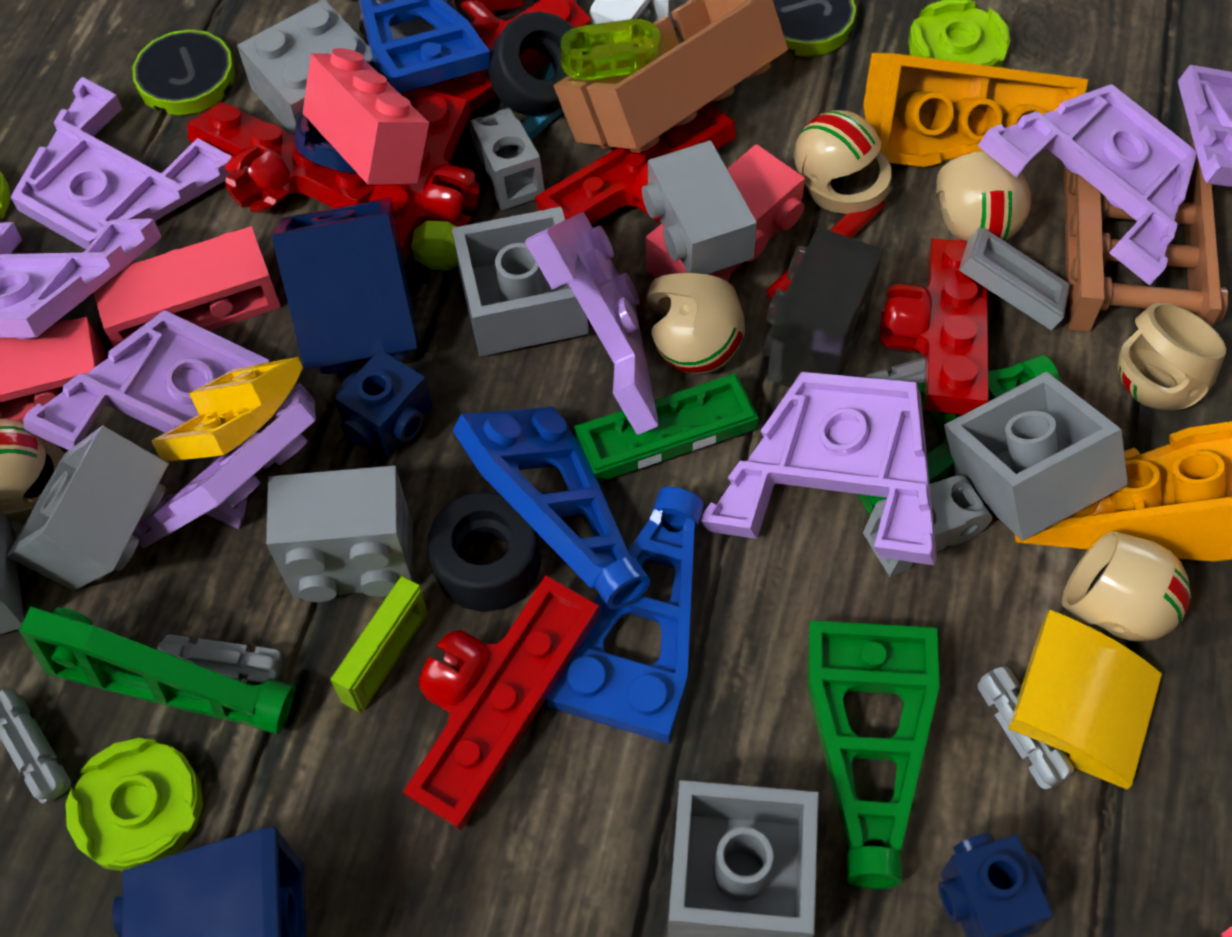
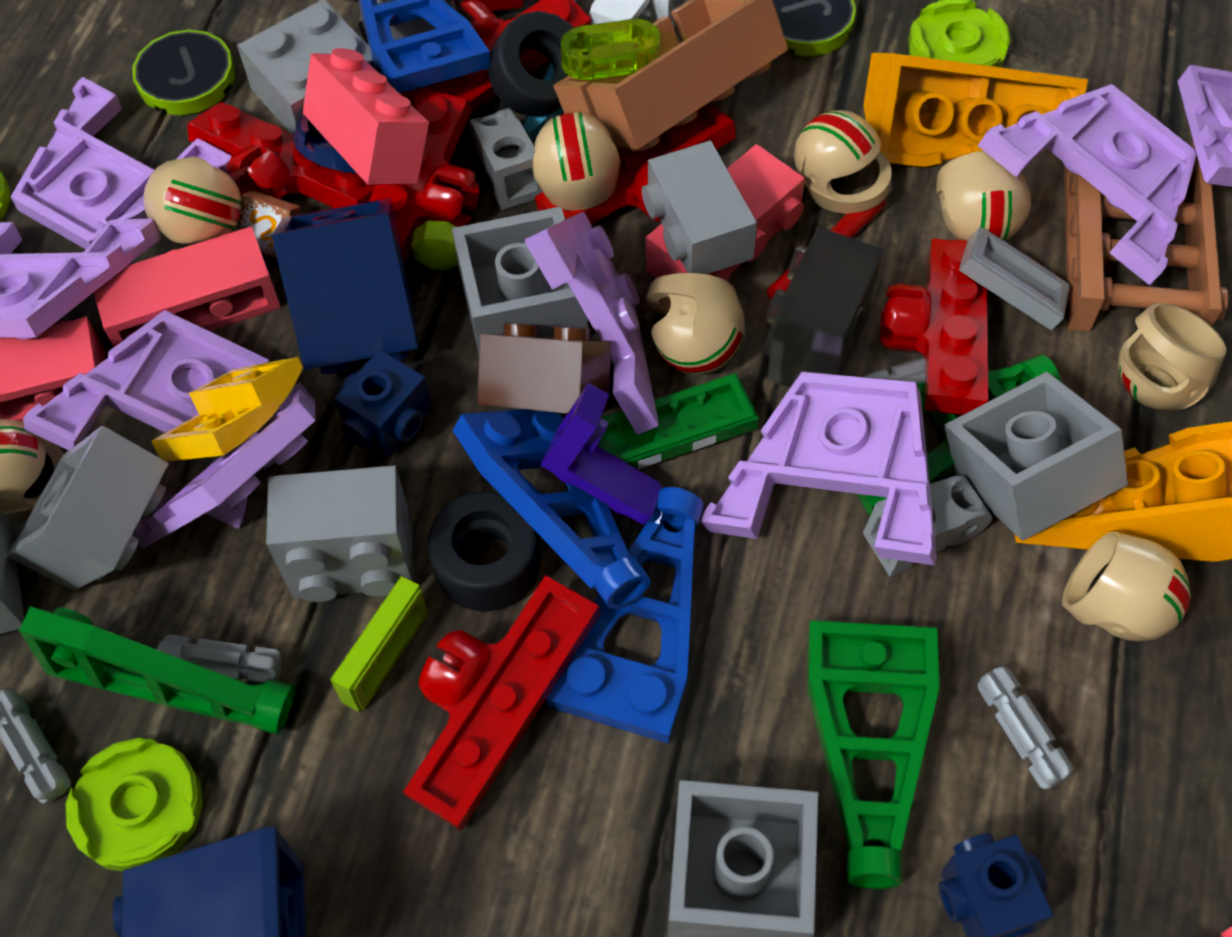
(192, 200): none -> tan helmet
(264, 215): none -> tile
(539, 370): none -> brick
(576, 161): none -> tan helmet
(581, 463): none -> dark purple bracket
(1087, 699): yellow slope -> none

